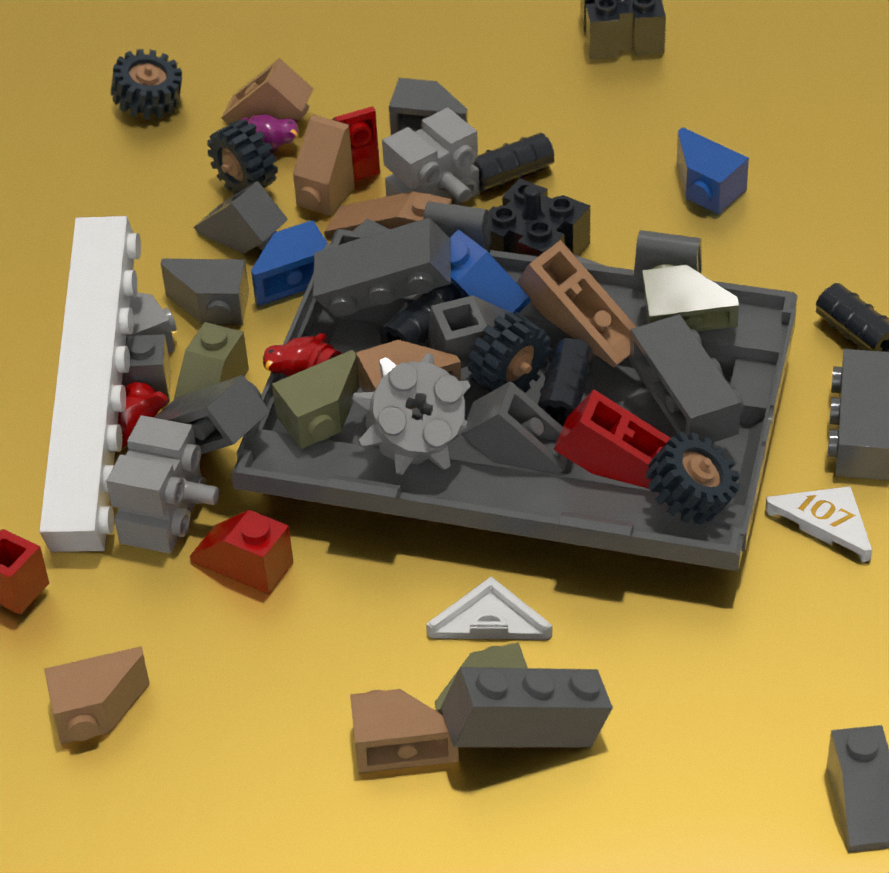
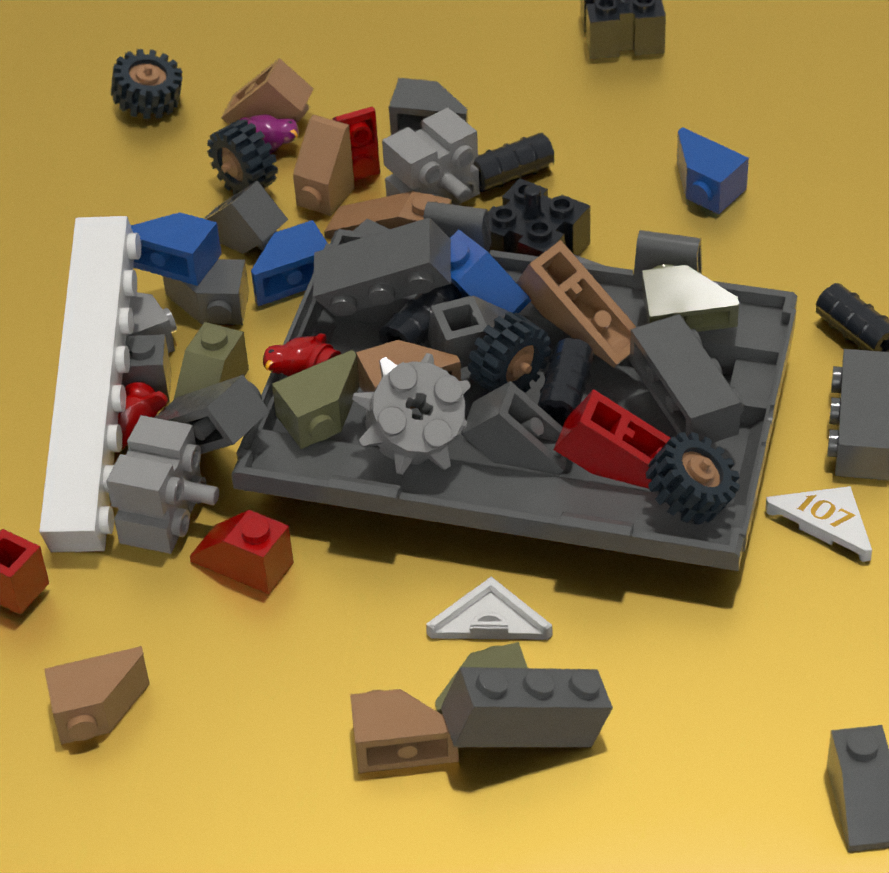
(178, 247): none -> blue slope

